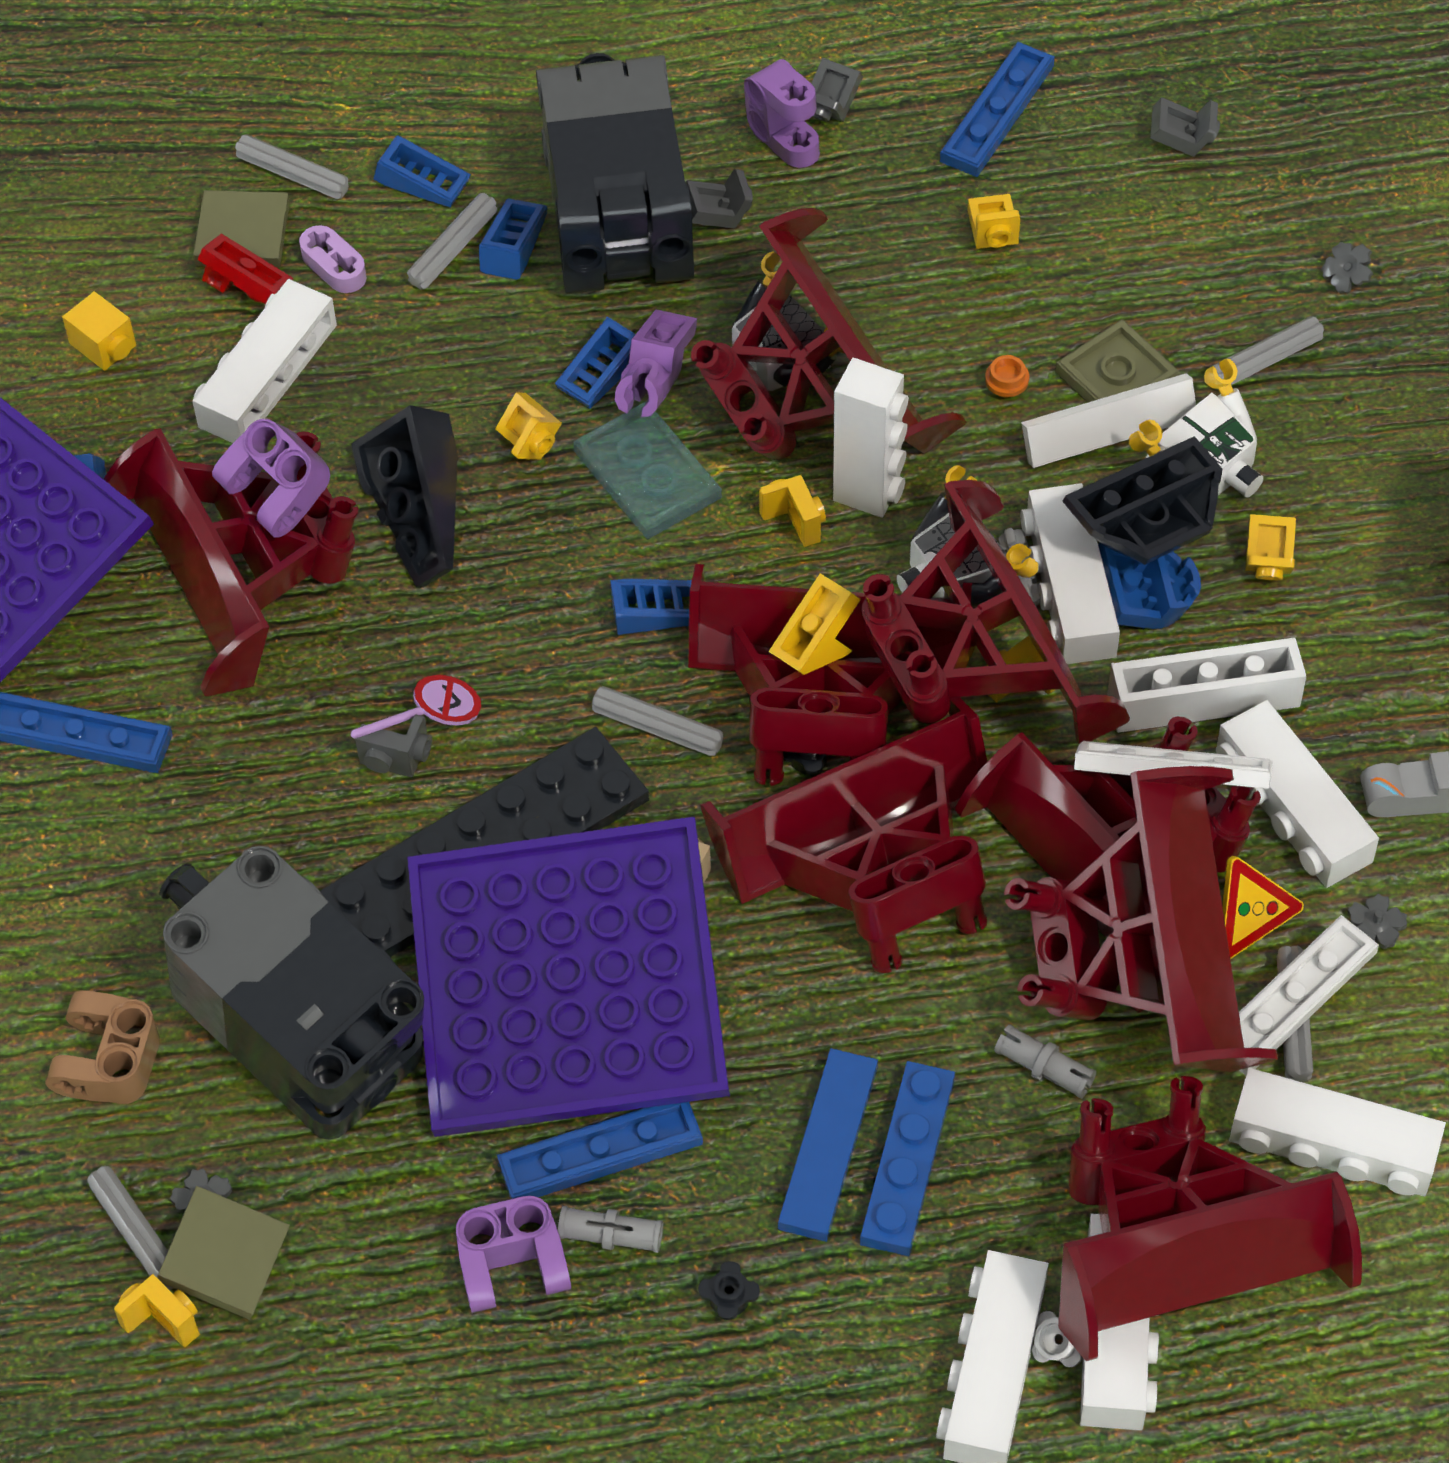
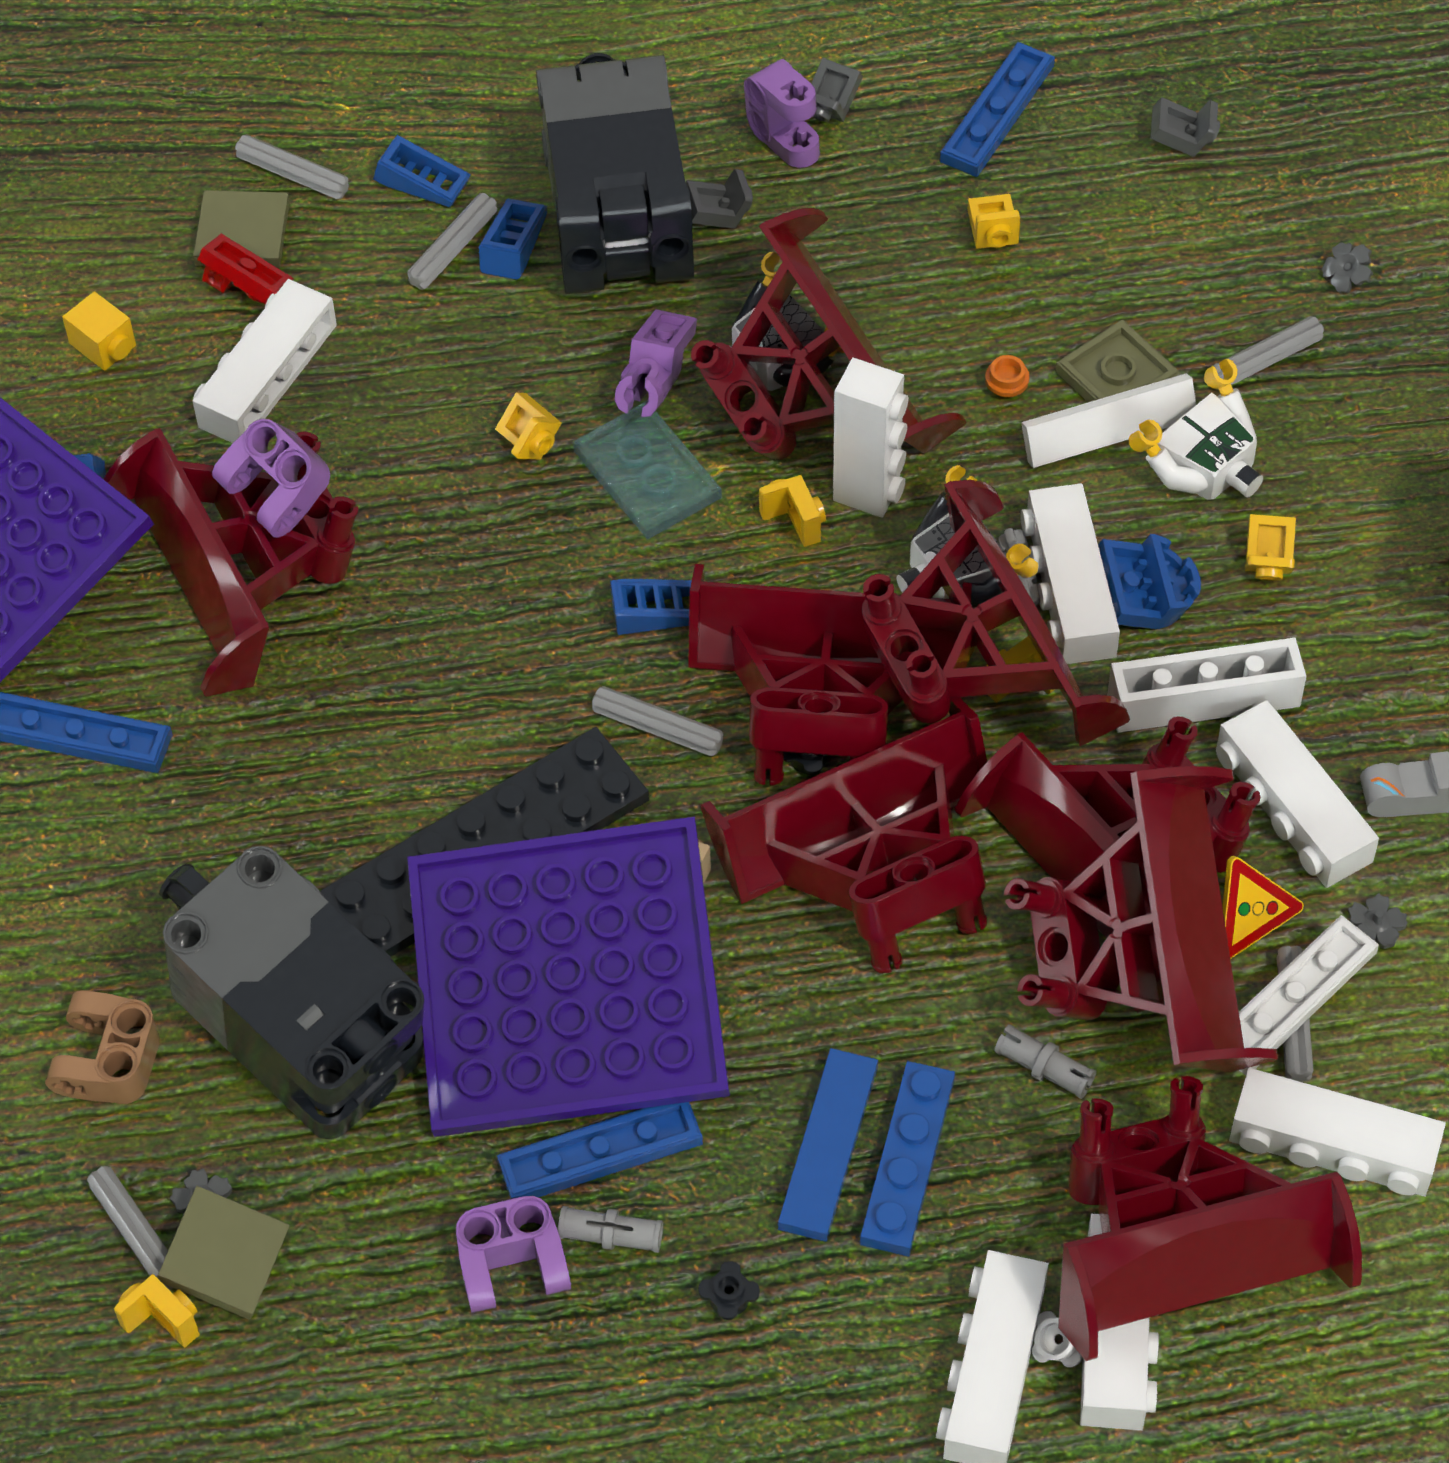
(326, 264): lavender beam -> none
(394, 751): dark grey bracket -> none
(413, 479): black wedge -> none
(440, 699): lavender piece -> none
(597, 345): blue slope -> none
(811, 631): yellow slope -> none
(1128, 759): white tile -> none
(1152, 503): black wedge -> none

